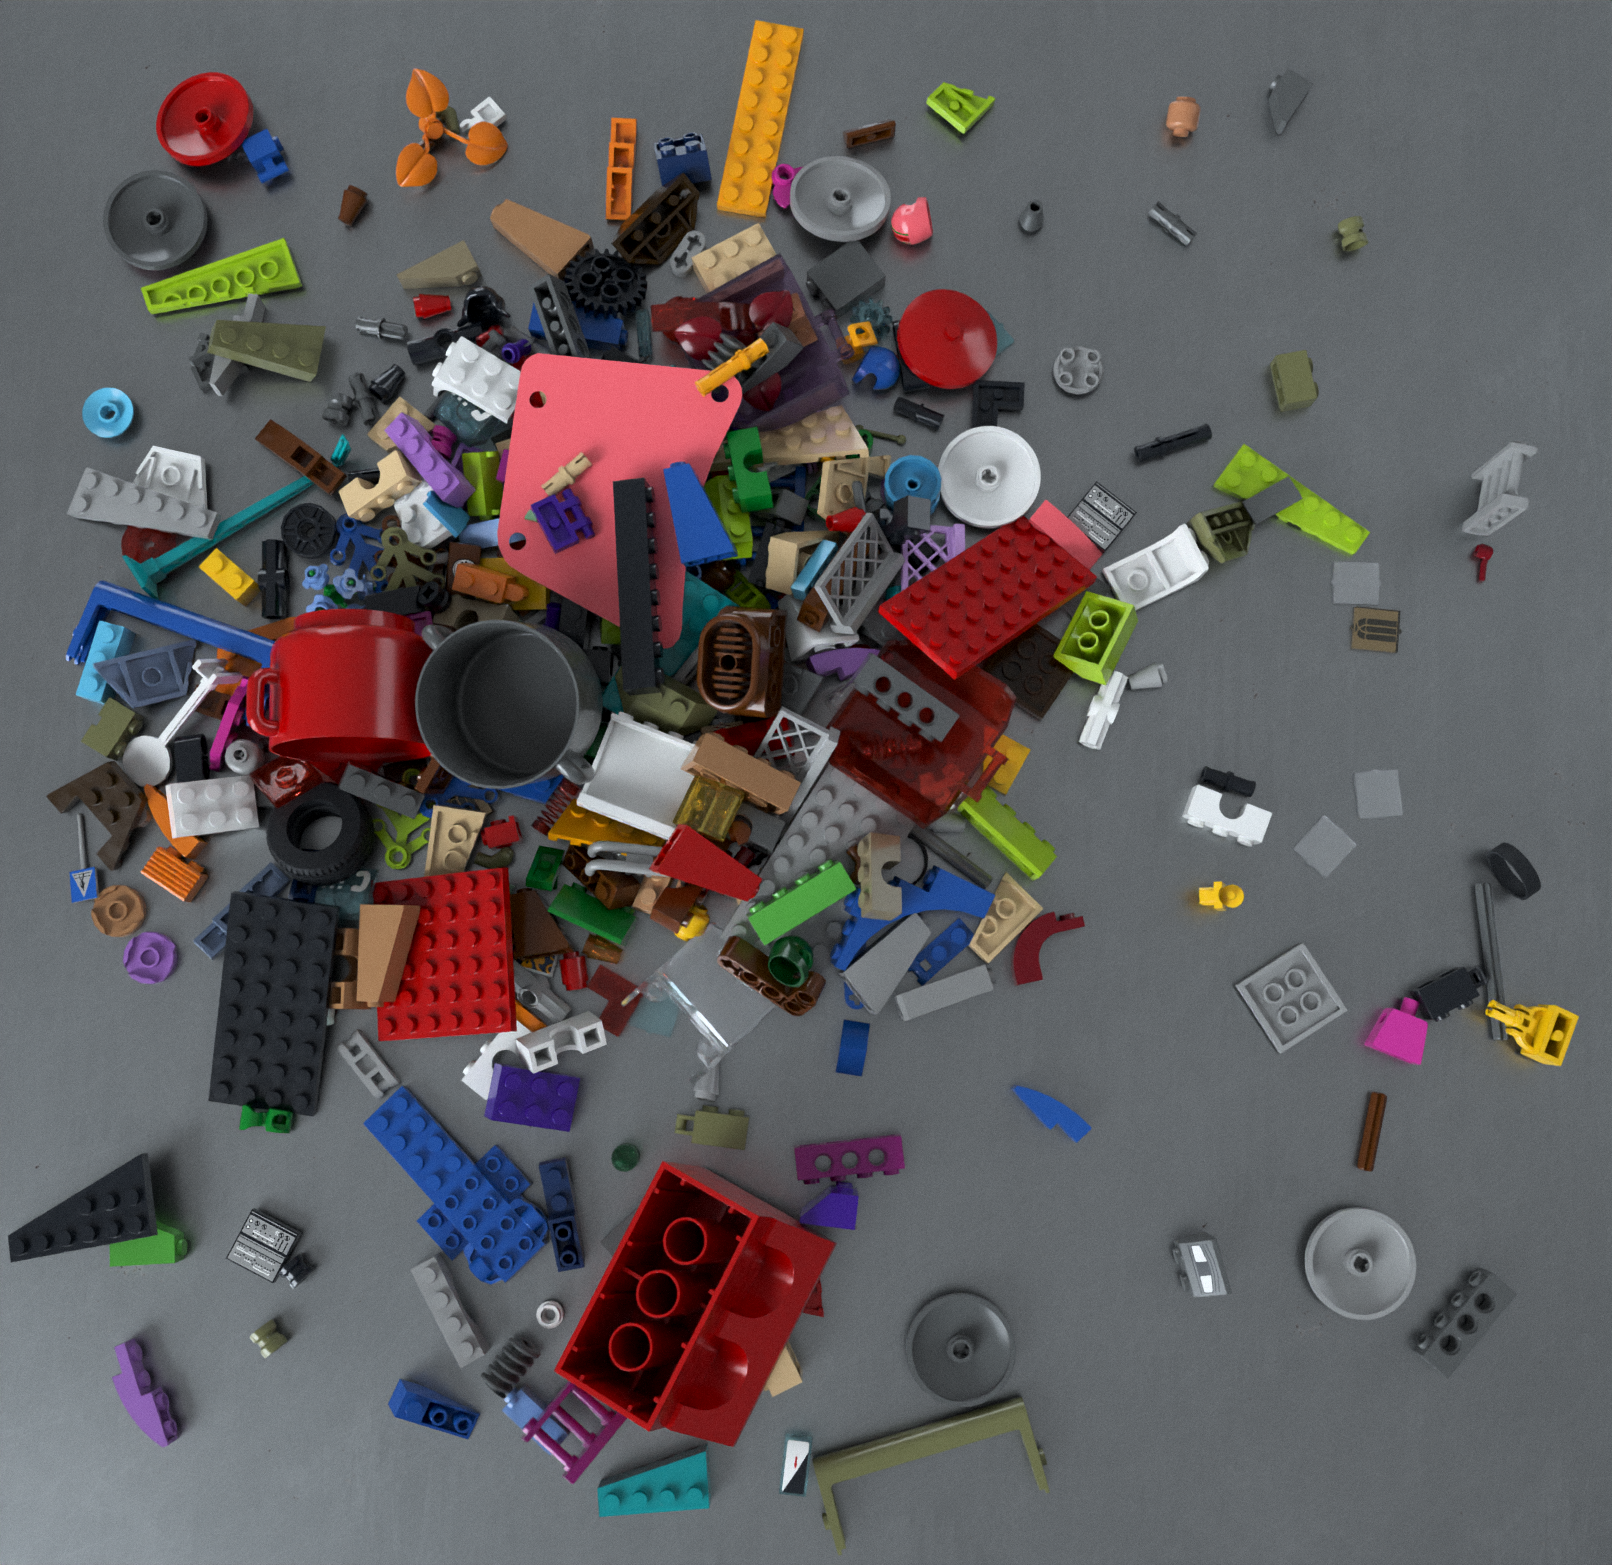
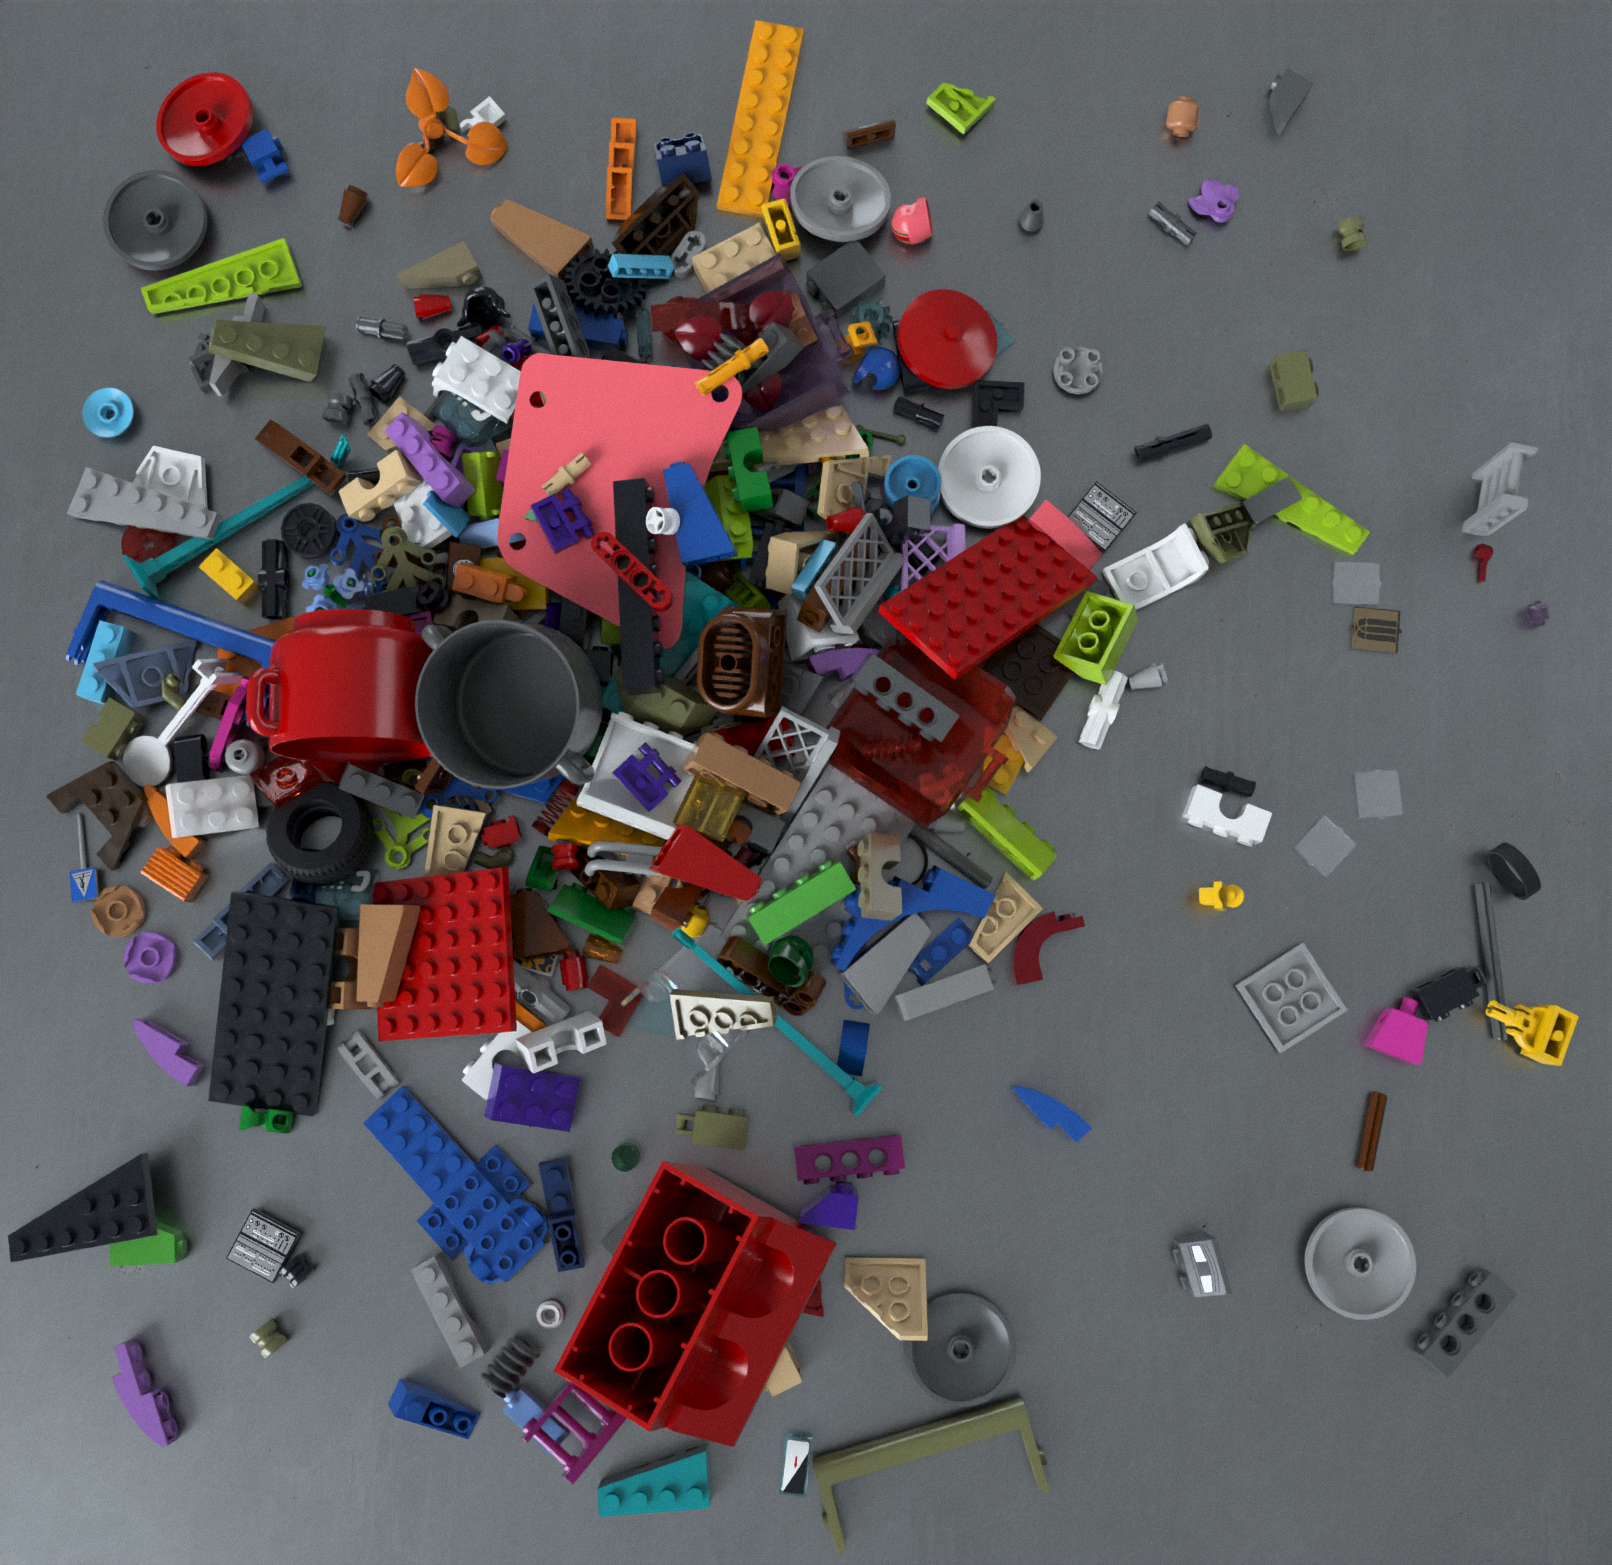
(168, 1052): none -> medium lavender slope
(170, 690): none -> olive arm
(565, 856): none -> red wheel
(632, 571): none -> red beam
(640, 266): none -> medium azure piece
(640, 782): none -> dark purple plate
(662, 521): none -> white wheel
(710, 1012): none -> wing
(781, 229): none -> yellow brick
(860, 1094): none -> teal piece
(892, 1292): none -> tan plate
(1028, 737): none -> tan wing
(1215, 200): none -> medium lavender plate
(1538, 613): none -> clear purple plate

